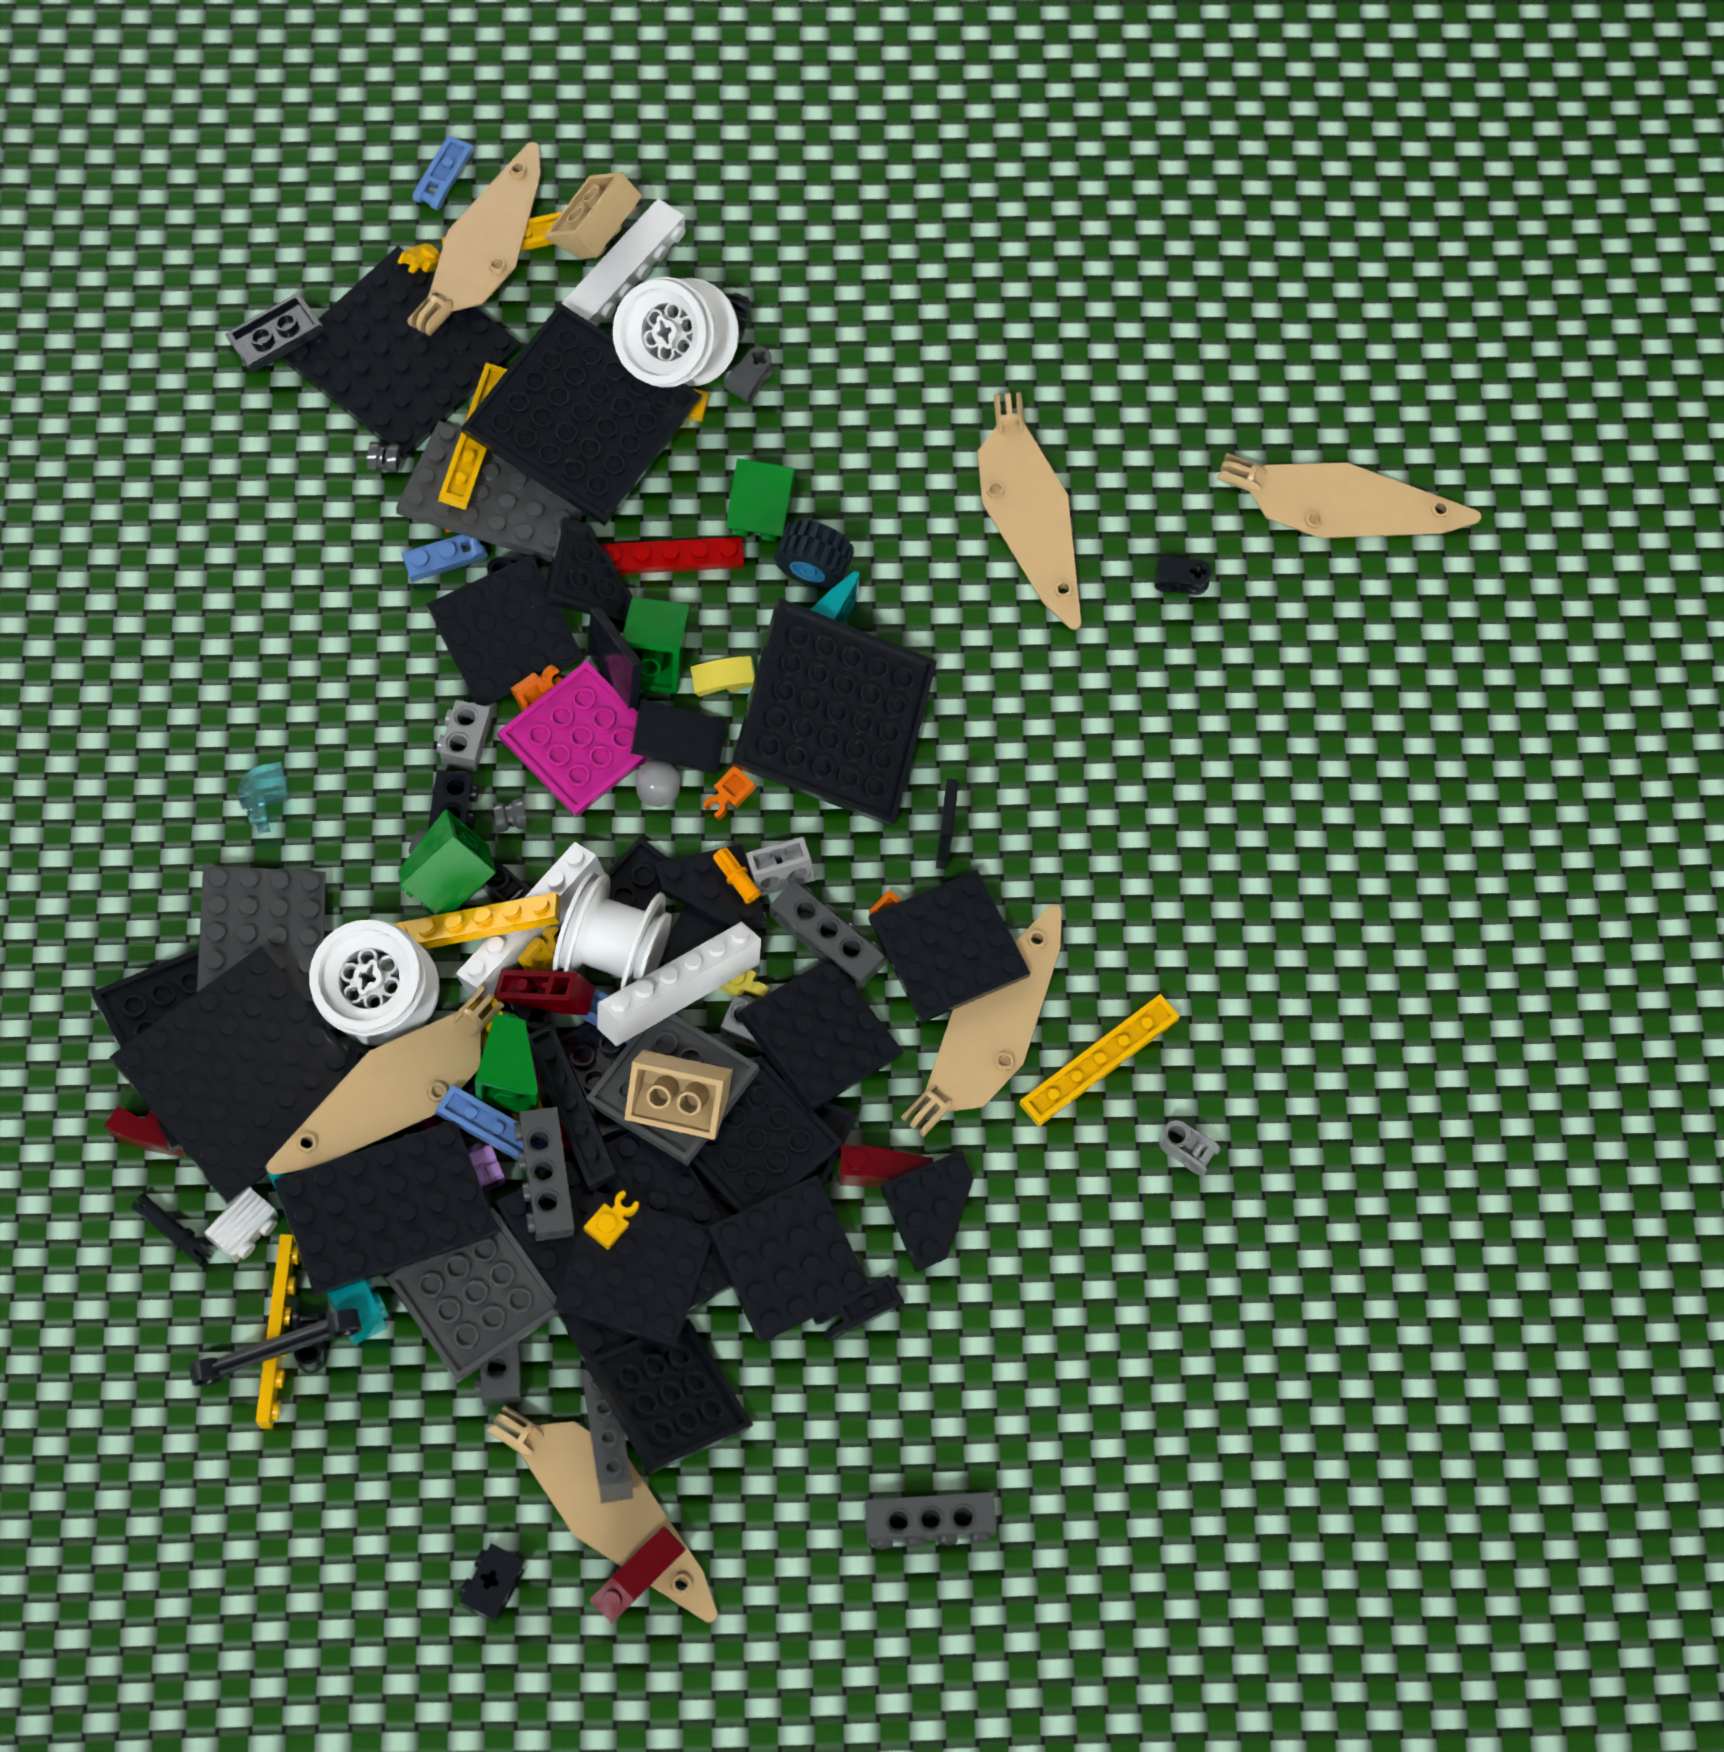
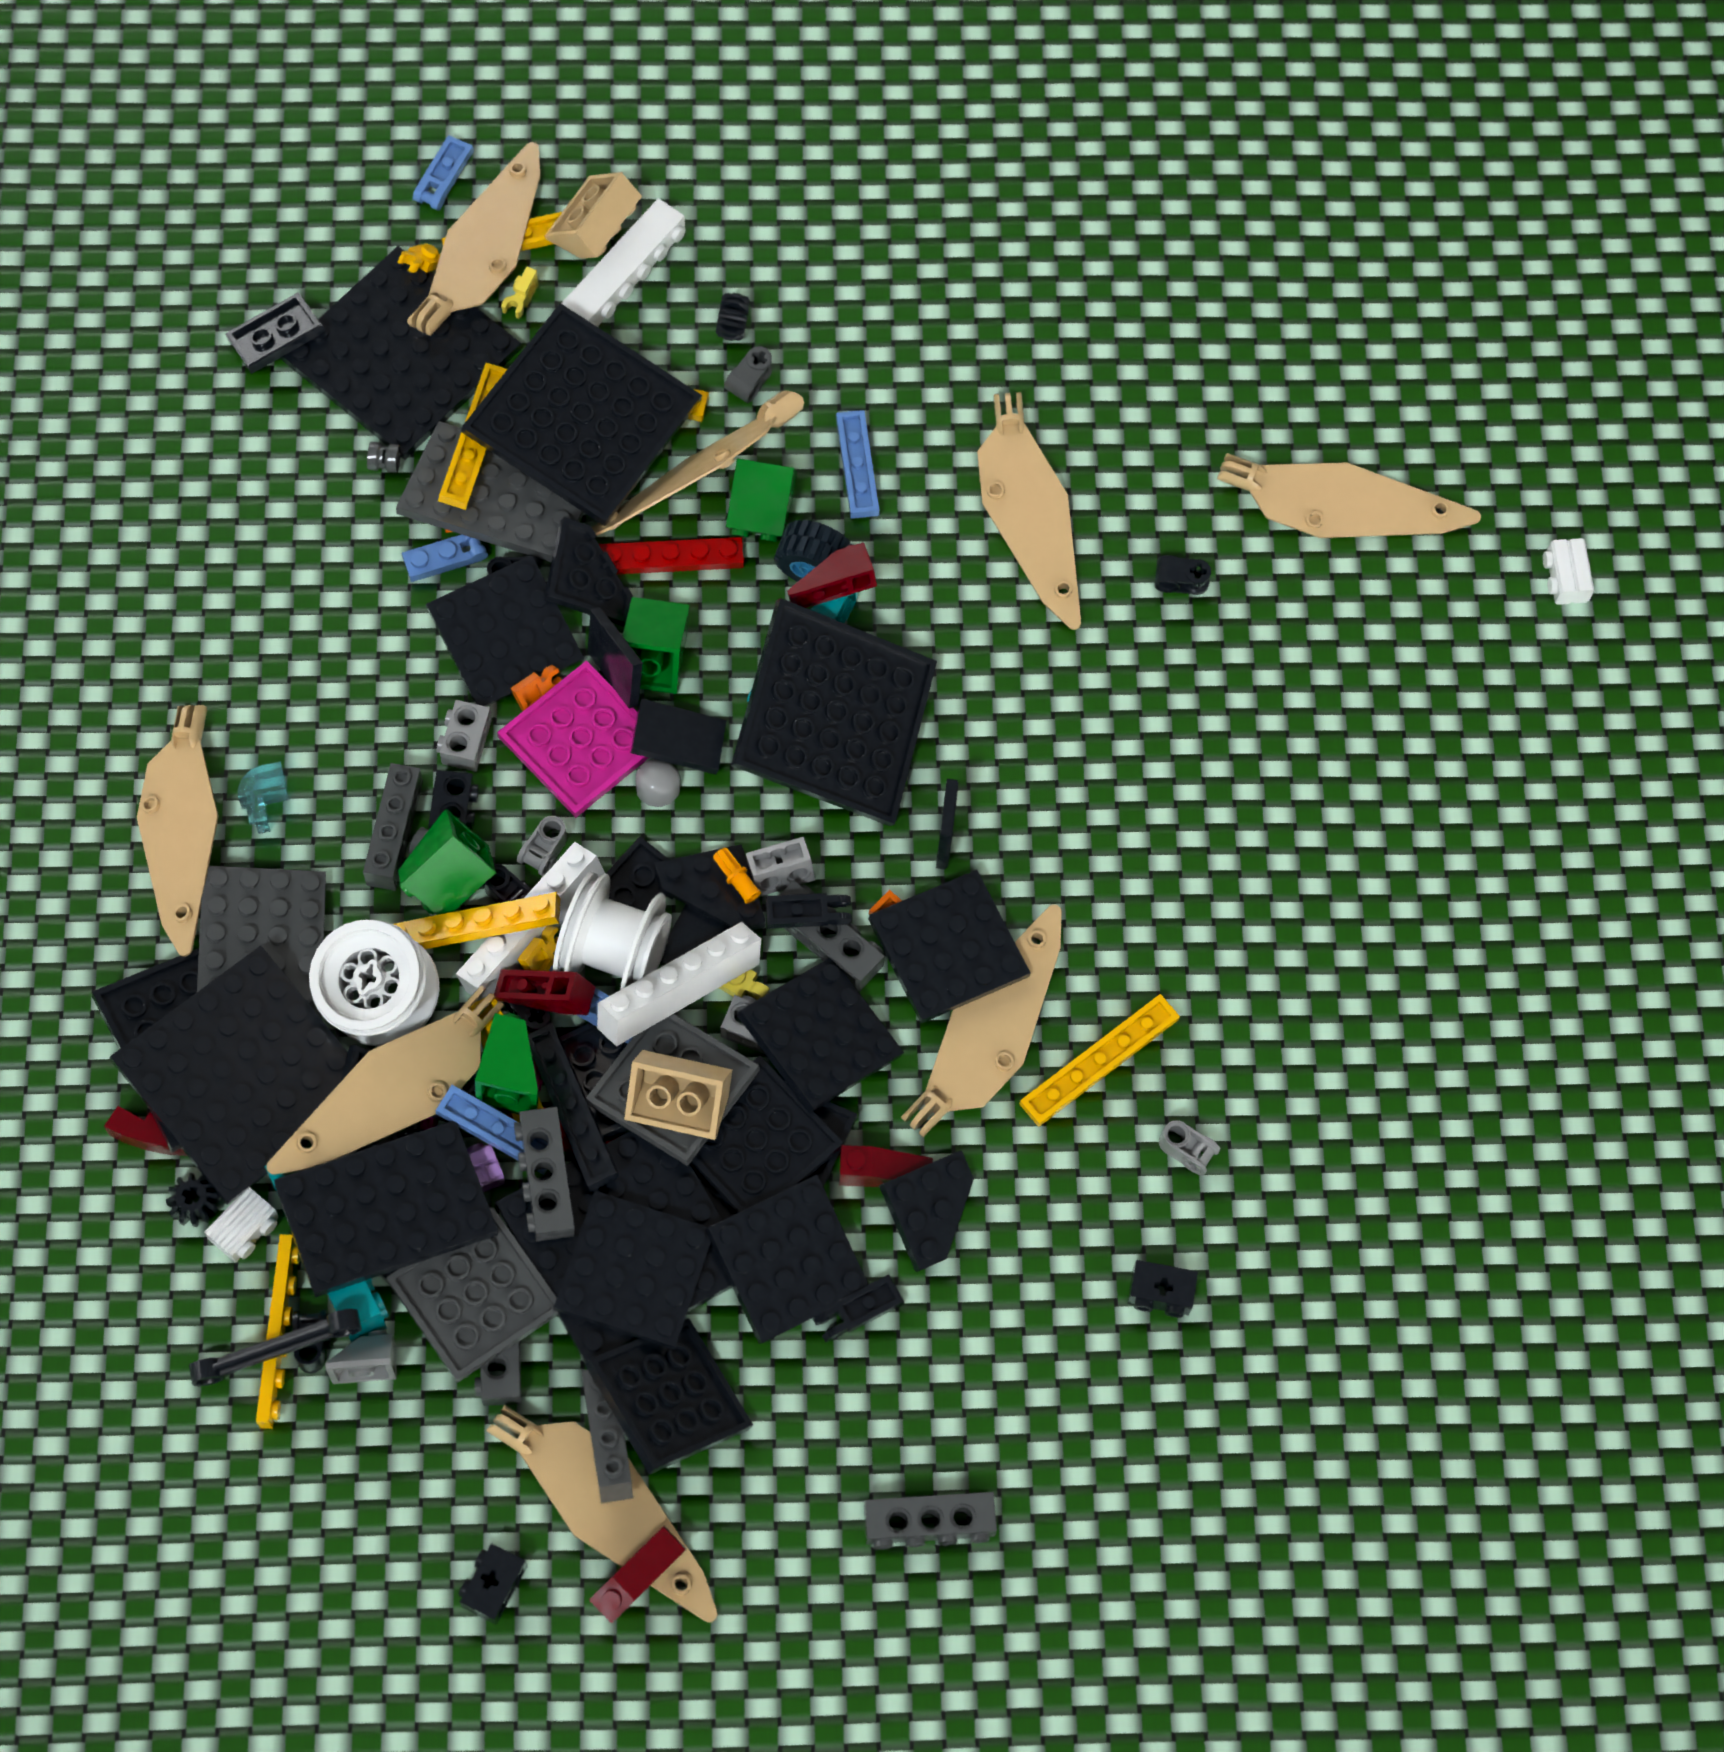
(179, 826): none -> tan wing
(182, 1238): black pin -> none
(197, 1210): none -> black gear
(365, 1360): none -> light grey slope
(393, 826): none -> dark grey brick
(509, 815): dark grey wheel -> none
(524, 290): none -> light yellow plate
(541, 850): none -> light grey piece
(609, 1223): yellow plate -> none
(658, 356): white wheel -> none
(718, 455): none -> tan wing
(722, 674): light yellow slope -> none
(733, 789): orange plate -> none
(806, 910): none -> black hinge
(837, 576): none -> dark red slope
(857, 464): none -> medium blue plate
(1178, 1285): none -> black brick
(1569, 571): none -> white brick

